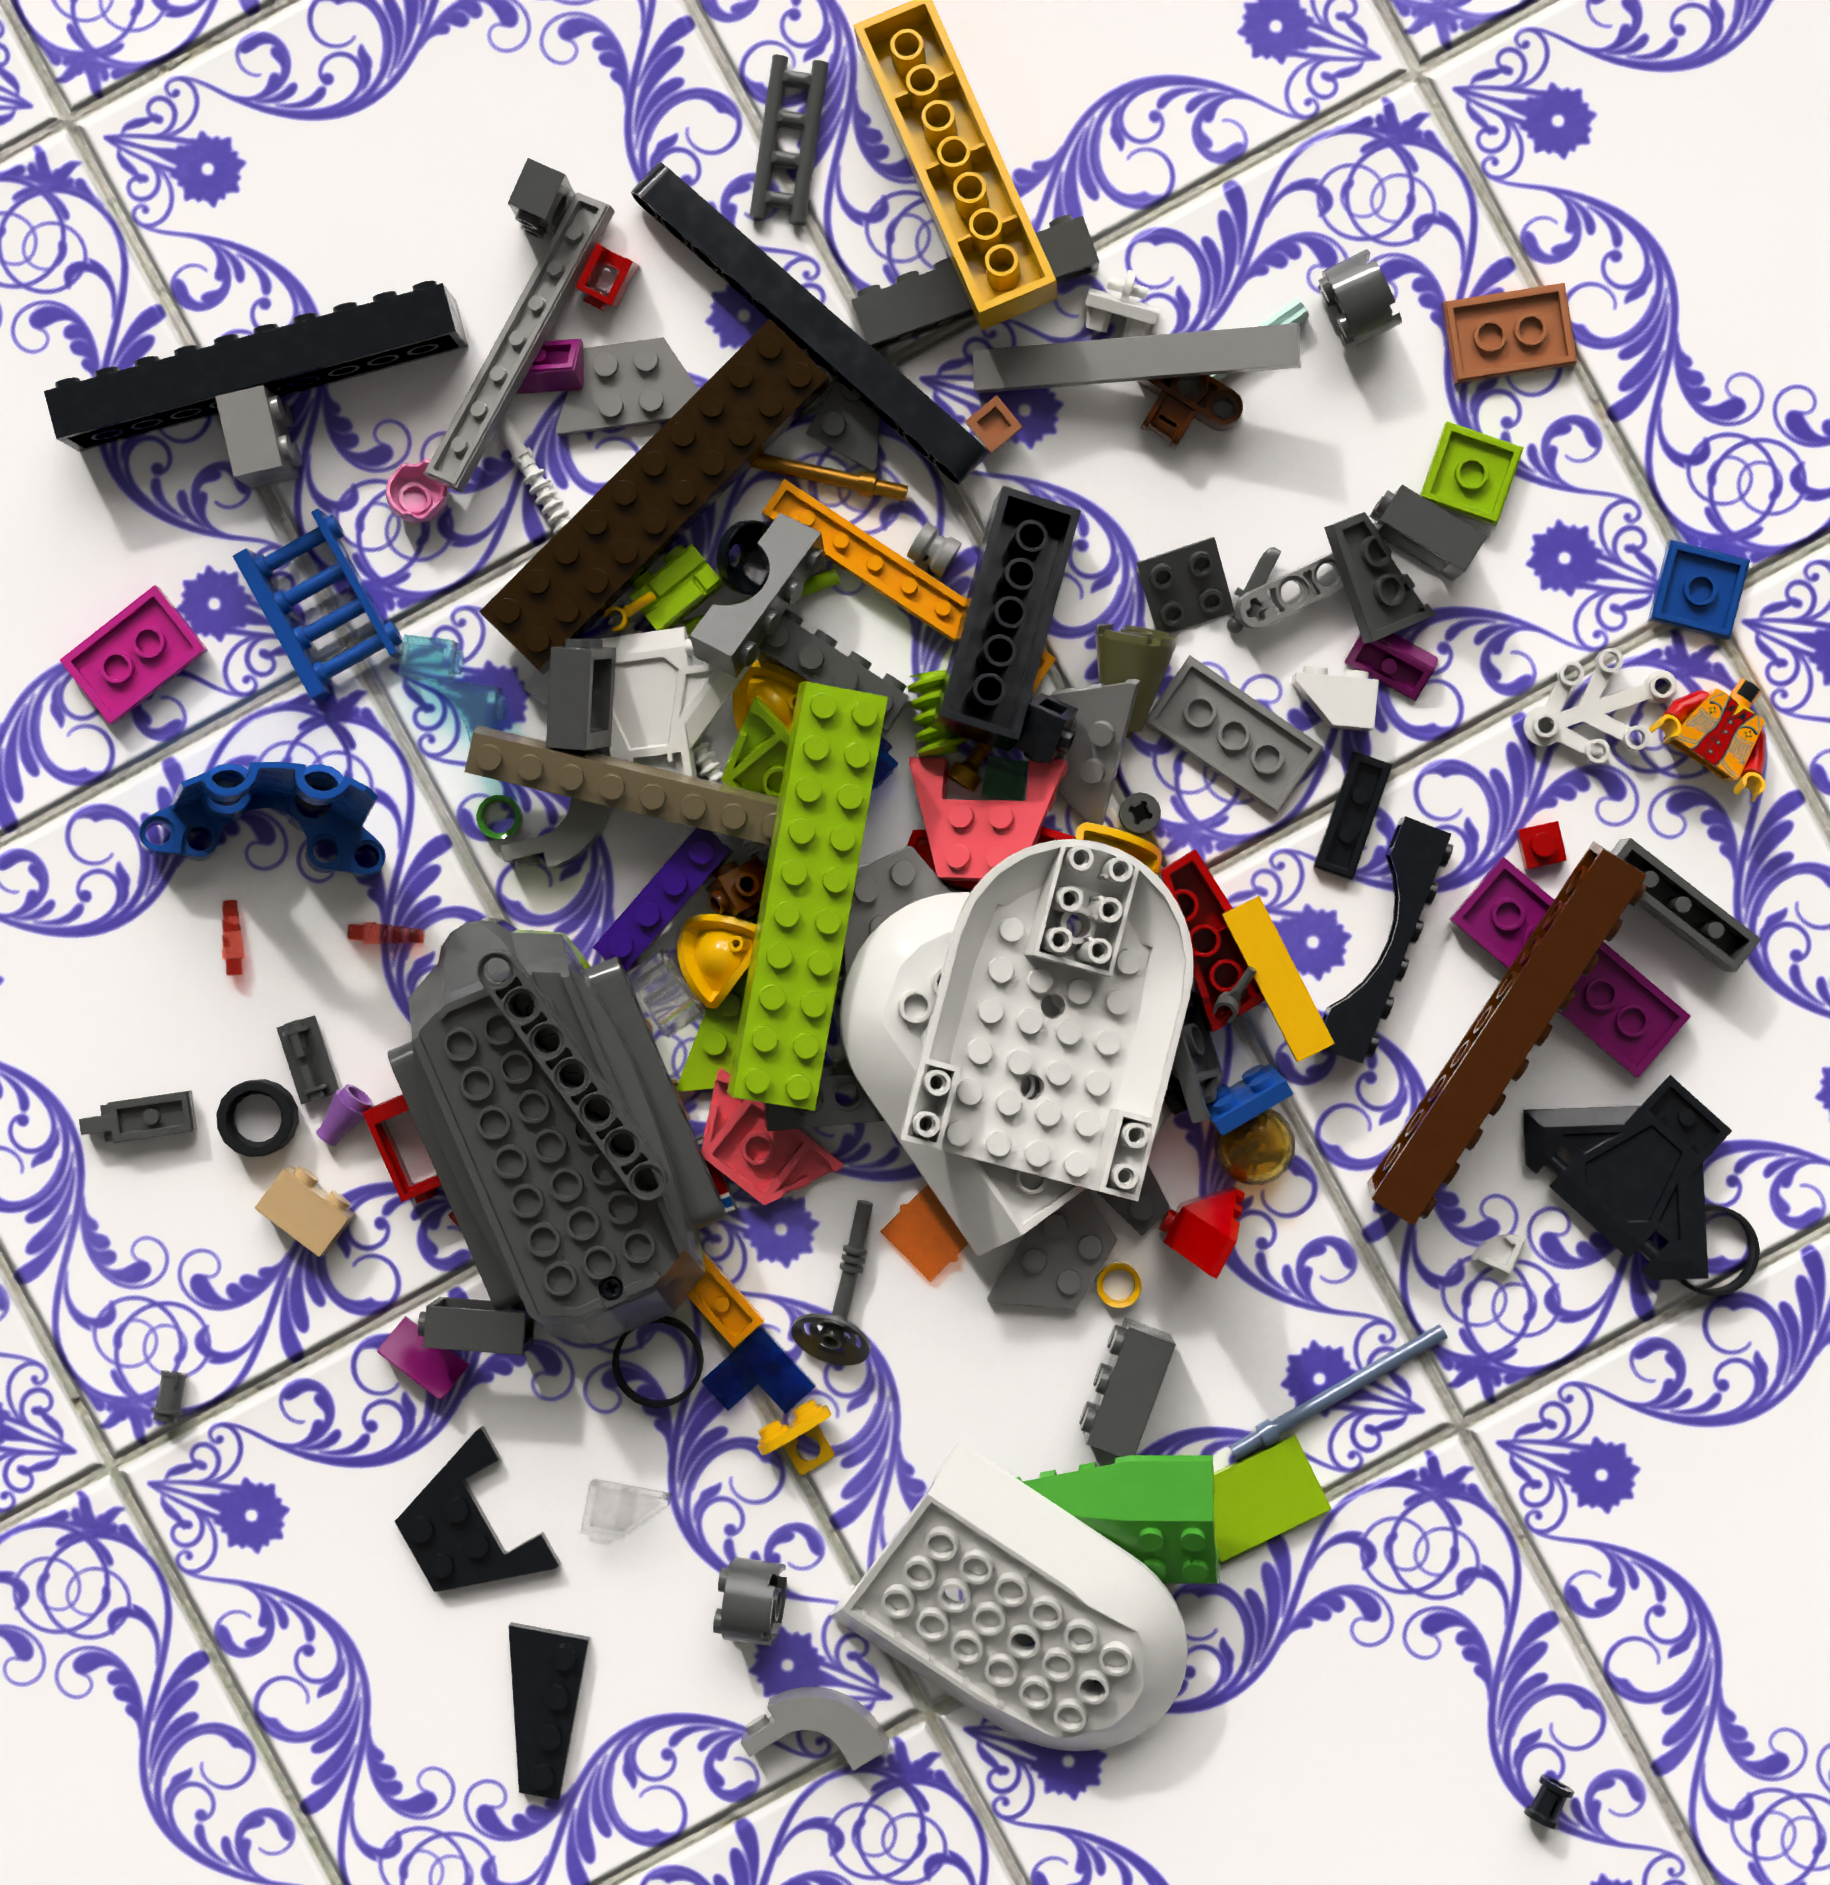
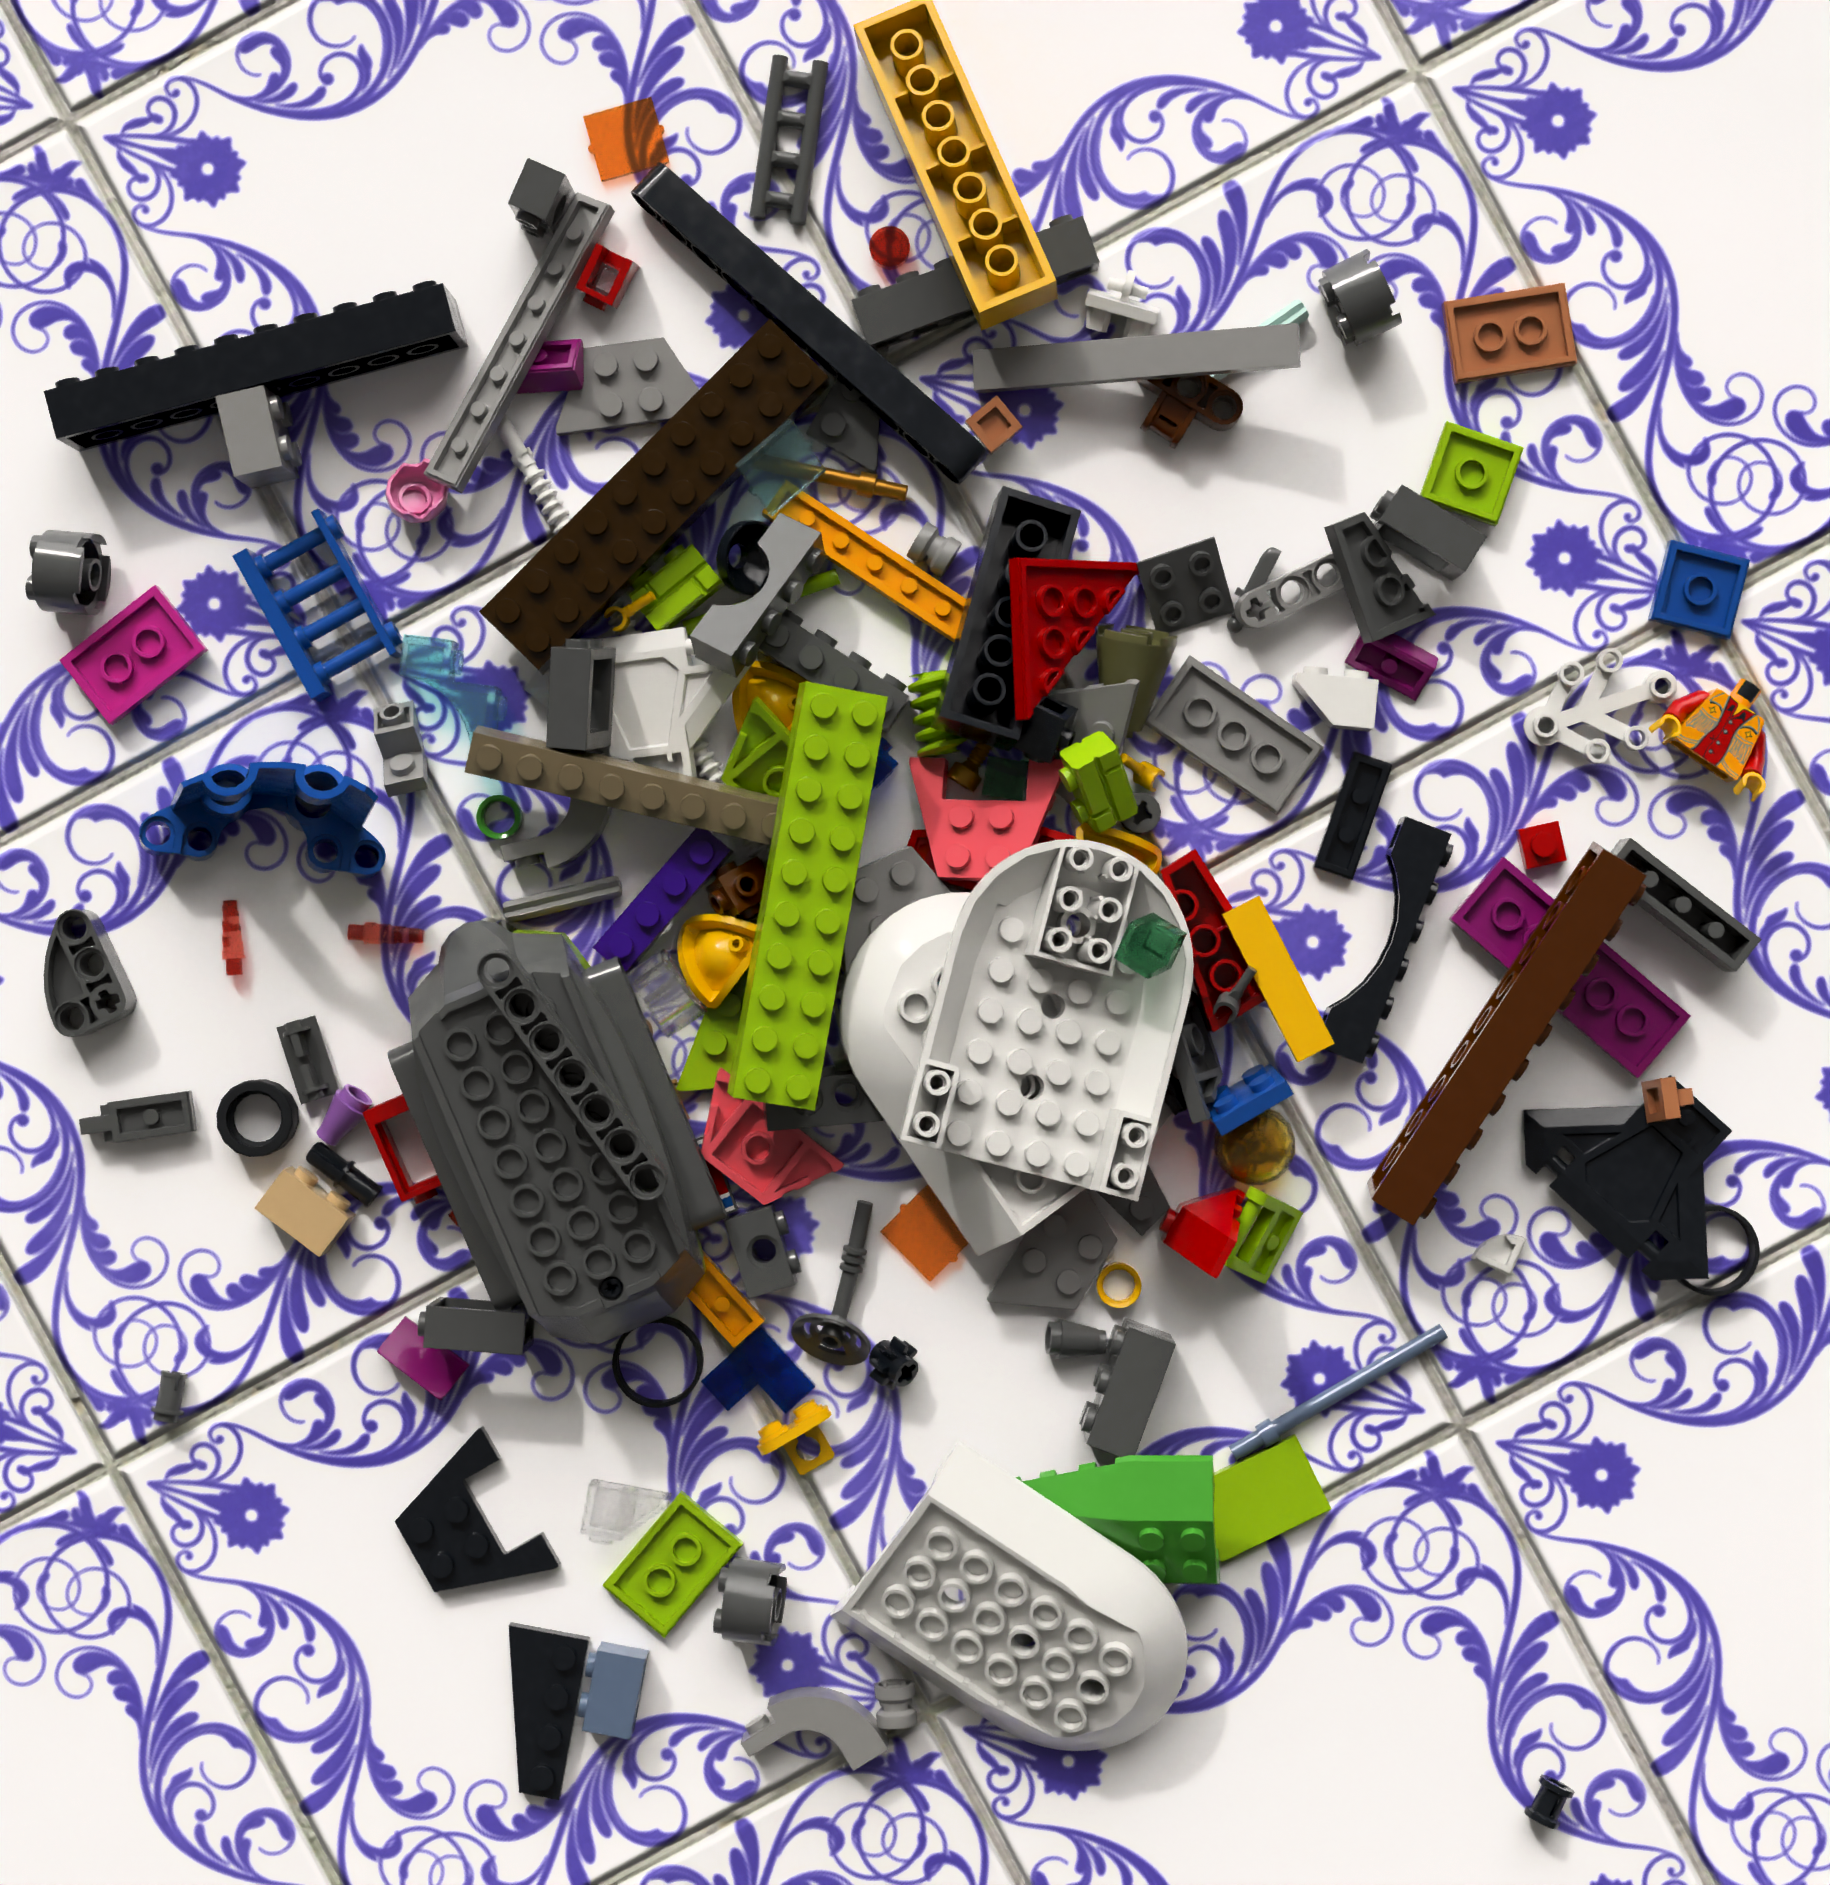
(68, 572): none -> dark grey brick
(71, 982): none -> dark grey beam
(343, 1173): none -> black axle
(401, 748): none -> light grey slope
(562, 899): none -> light grey axle
(614, 1690): none -> sand blue brick
(626, 139): none -> clear orange piece
(672, 1564): none -> lime tile
(758, 1274): none -> dark grey brick
(780, 467): none -> clear light blue piece
(889, 247): none -> clear red tile
(893, 1363): none -> black gear
(895, 1702): none -> light grey wheel
(1055, 617): none -> red tile
(1073, 1339): none -> dark grey cone
(1098, 782): none -> lime brick
(1143, 773): none -> yellow hand
(1150, 945): none -> clear green panel
(1267, 1237): none -> lime plate
(1664, 1100): none -> nougat tile

